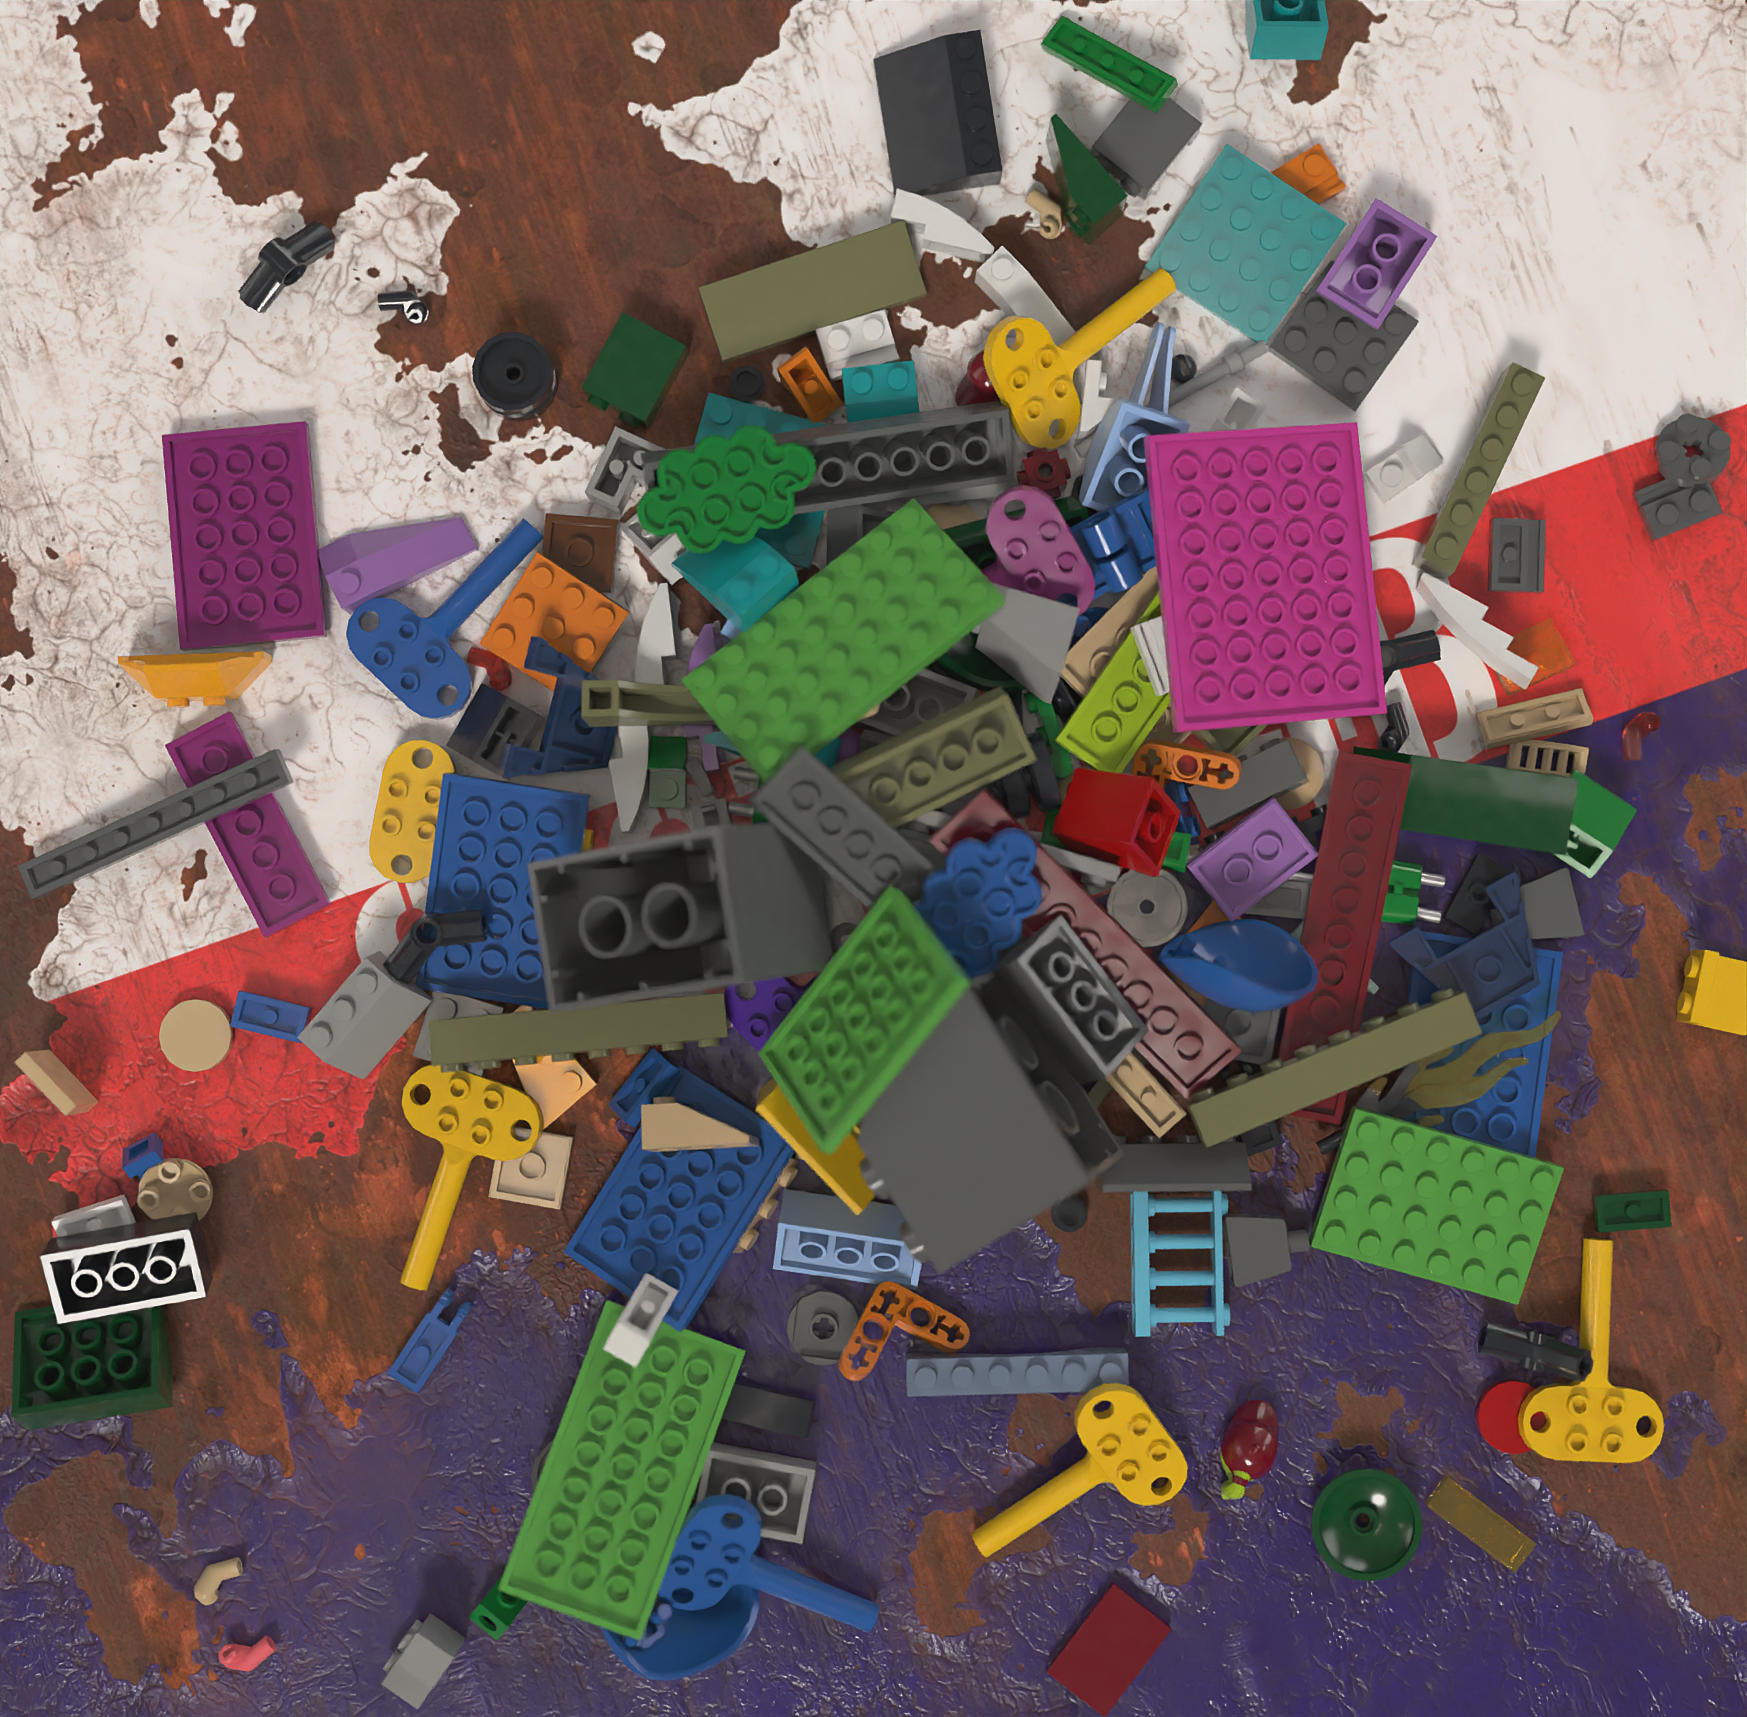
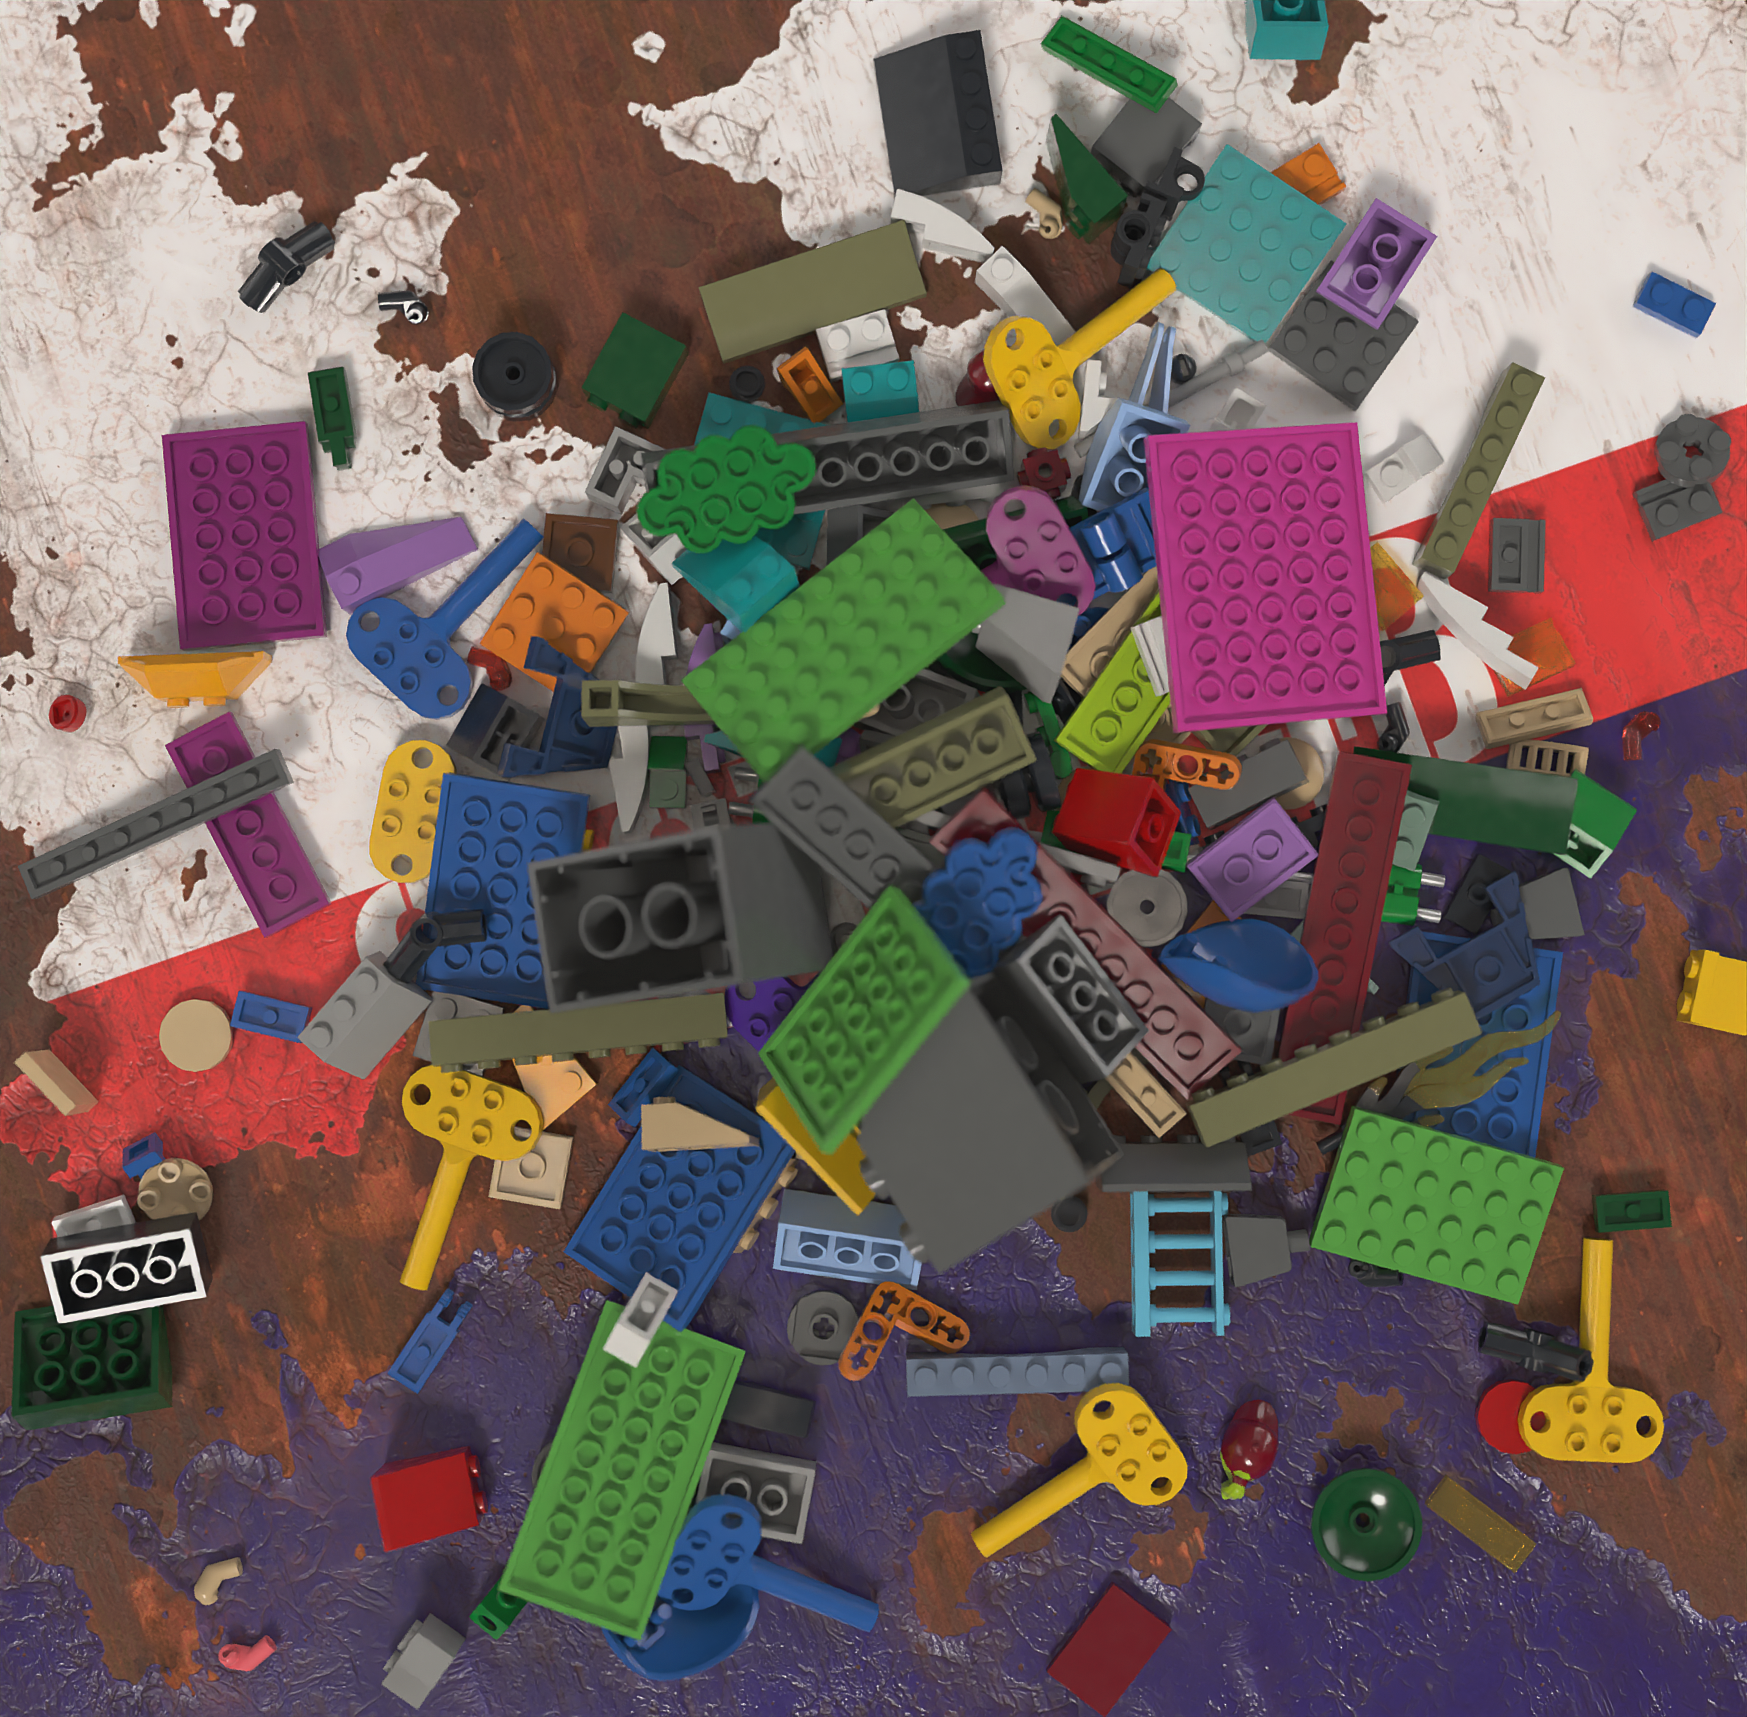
(67, 713): none -> red tile
(333, 414): none -> dark green hinge
(428, 1497): none -> red slope
(1148, 221): none -> black plate
(1374, 1275): none -> black arm
(1392, 588): none -> plate
(1414, 829): none -> sand green plate
(1674, 304): none -> blue plate

